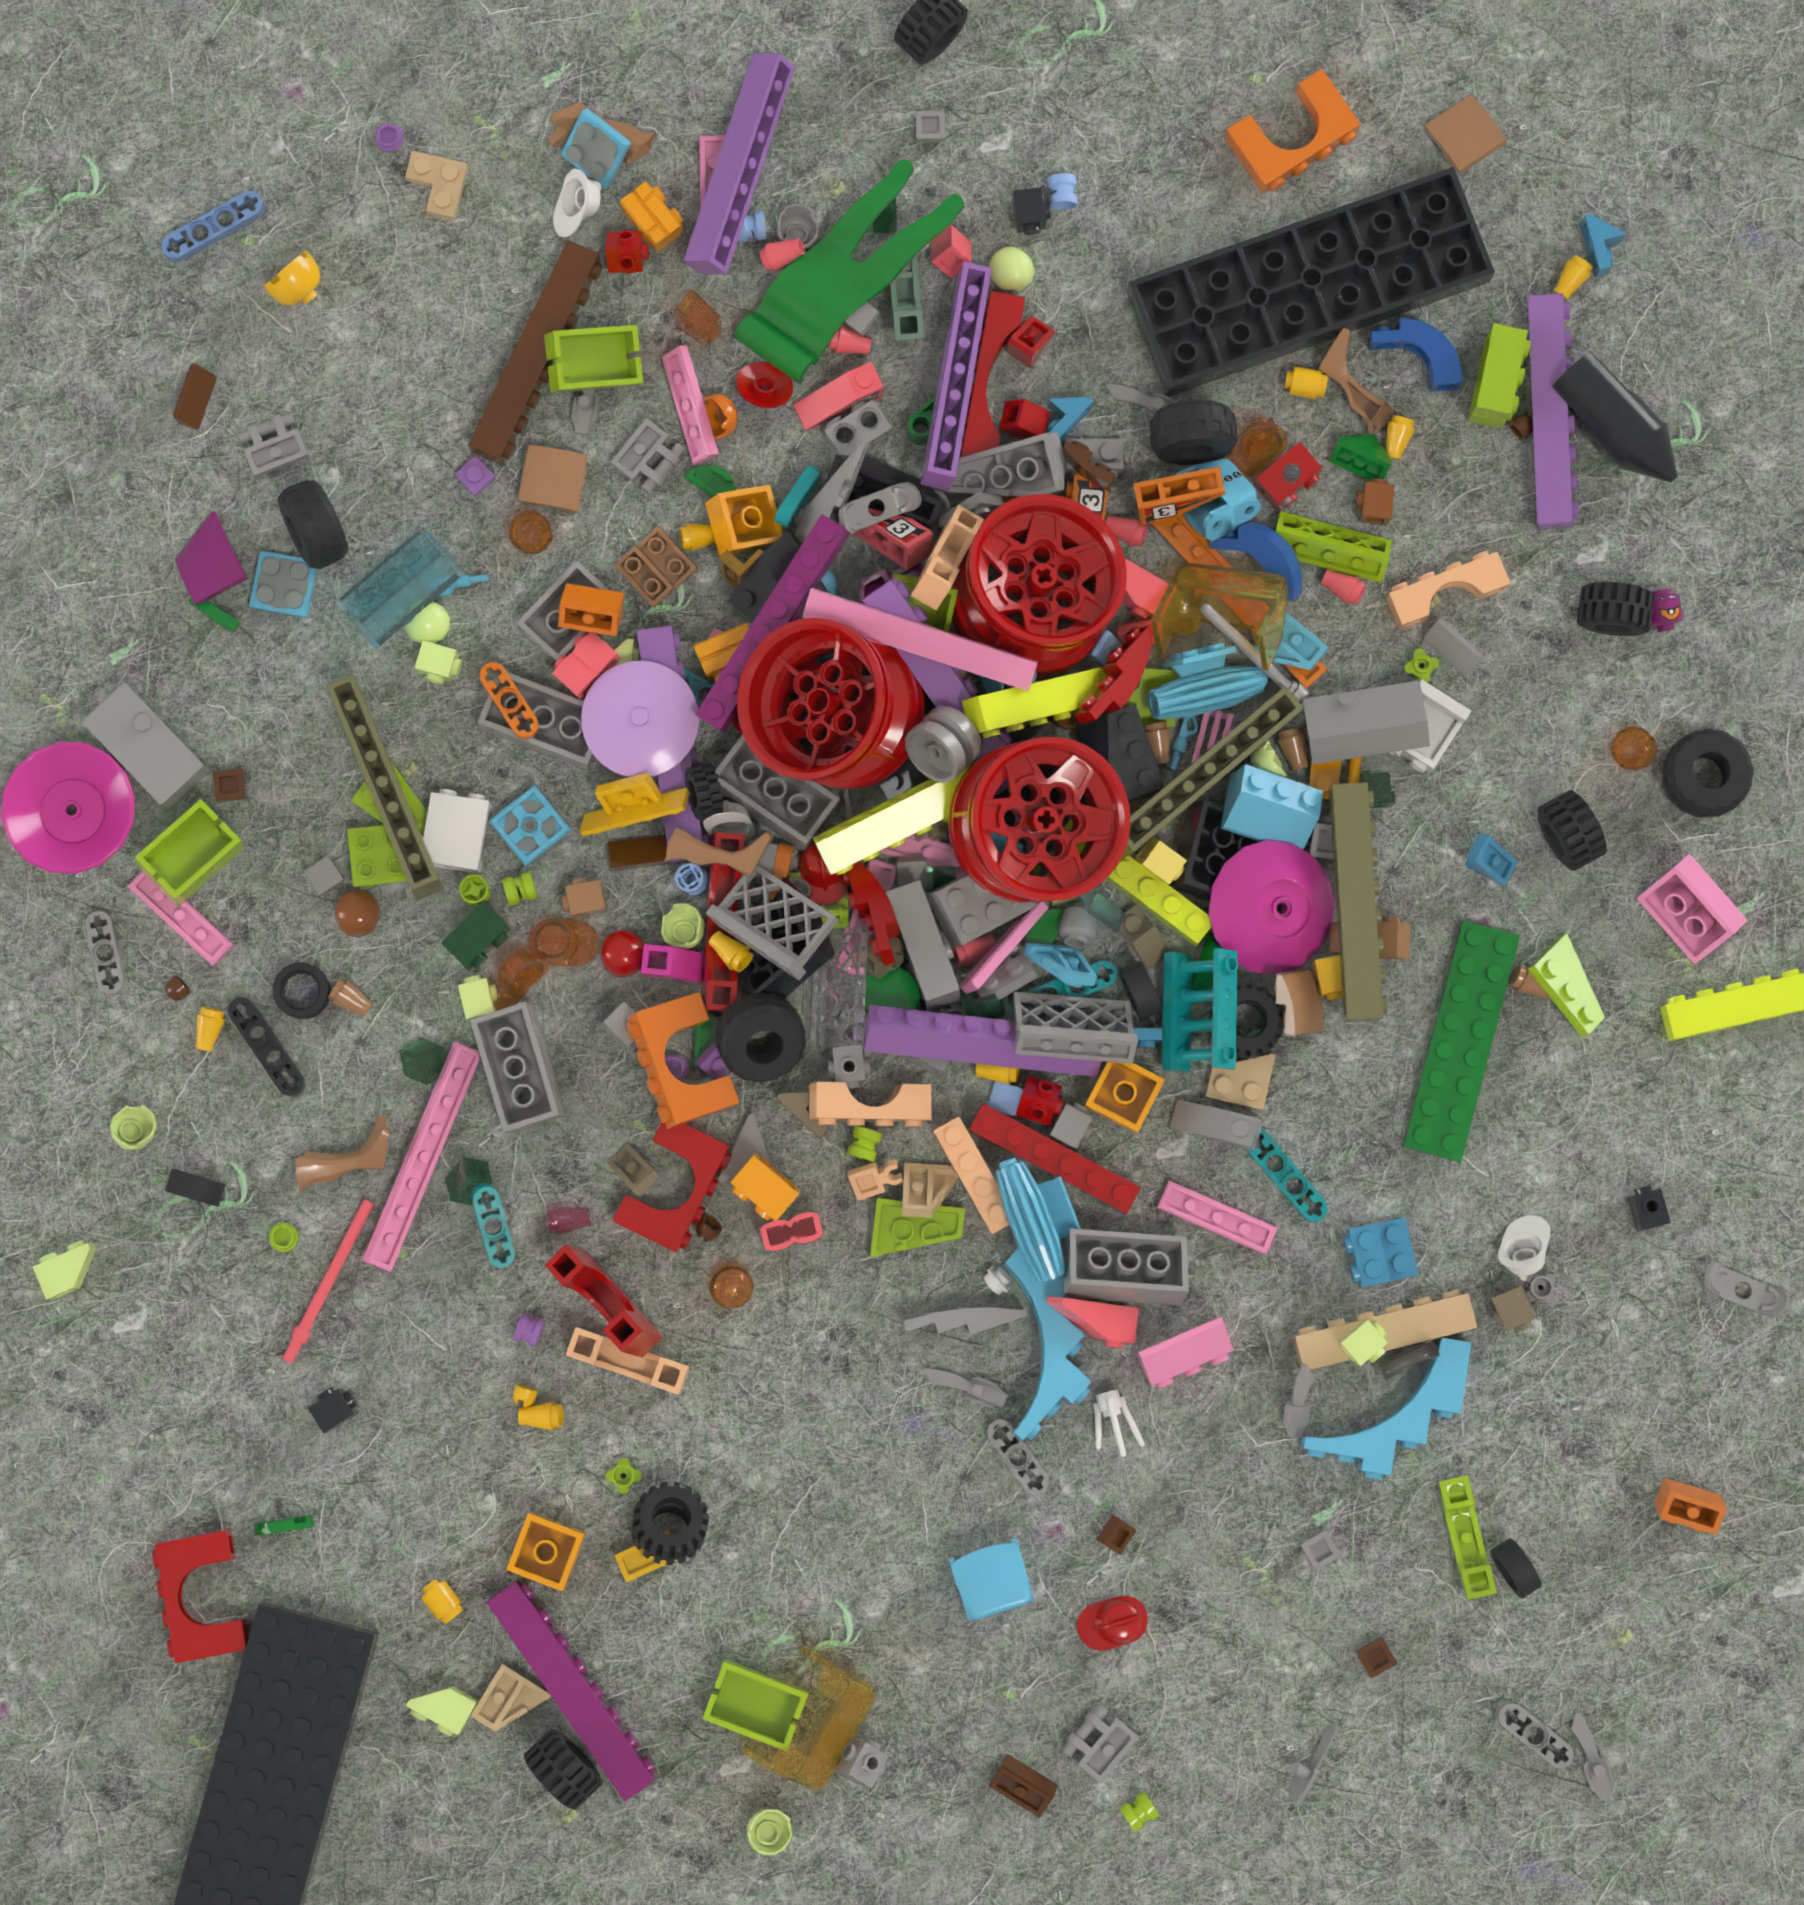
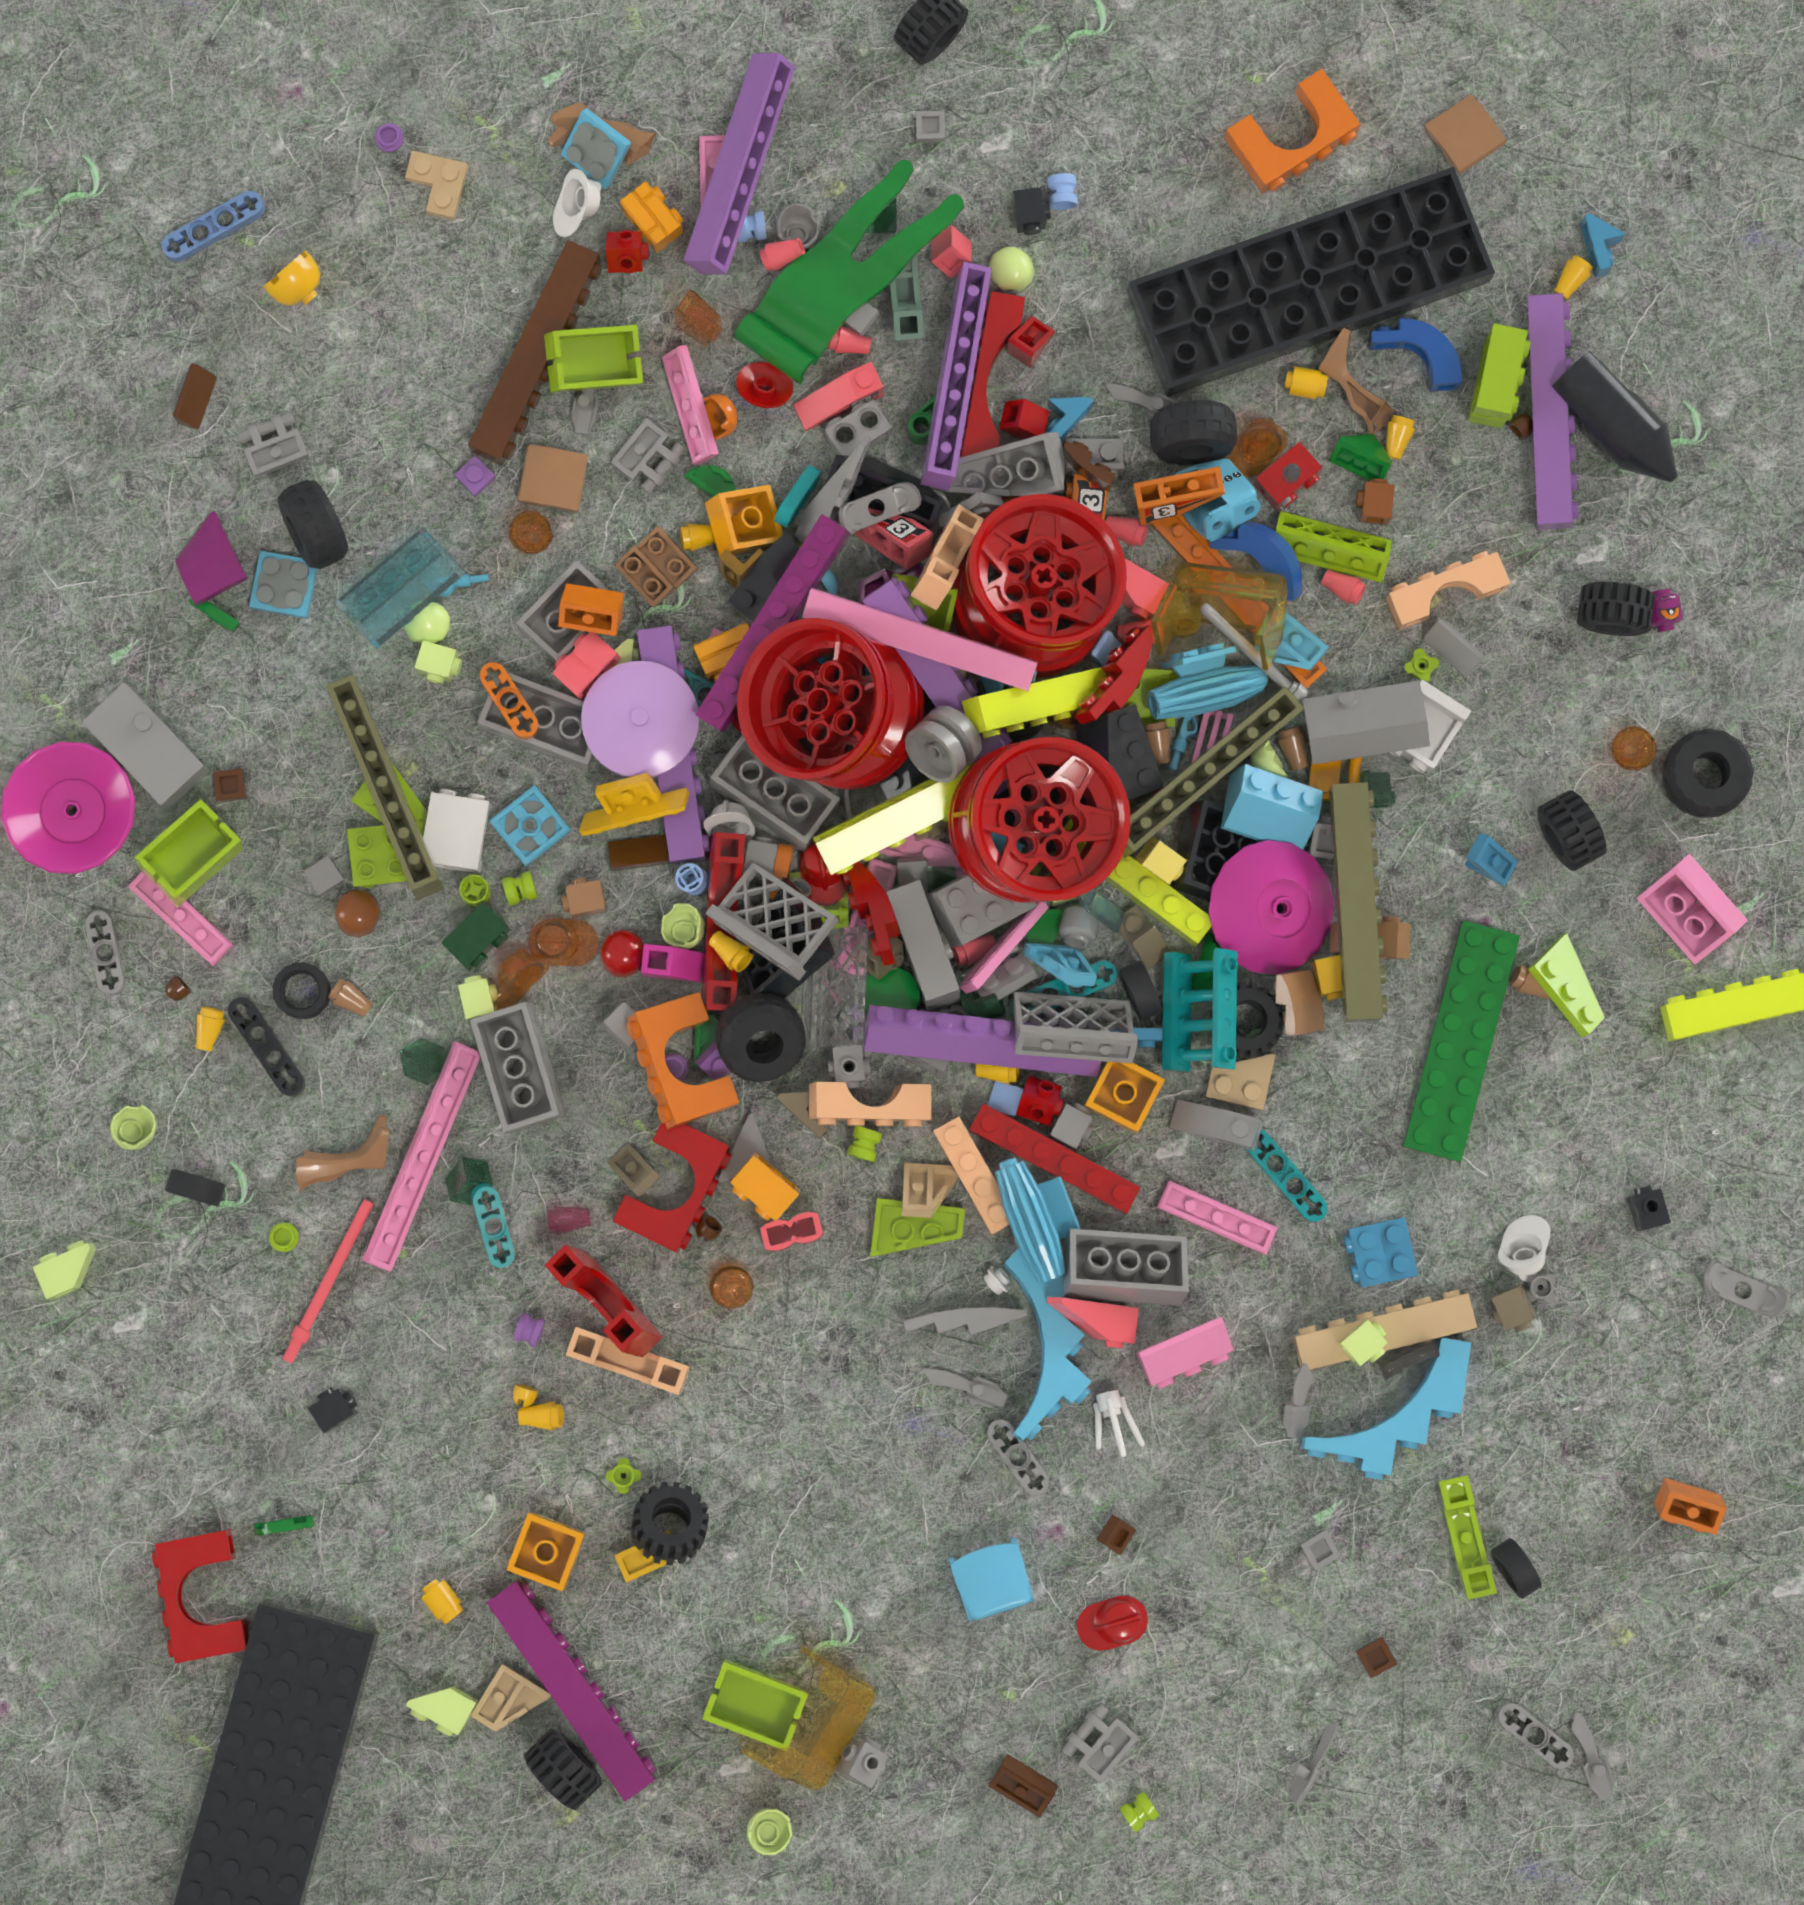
(686, 846): medium nougat animal -> none
(704, 791): black tyre -> none
(871, 1181): light nougat plate -> none

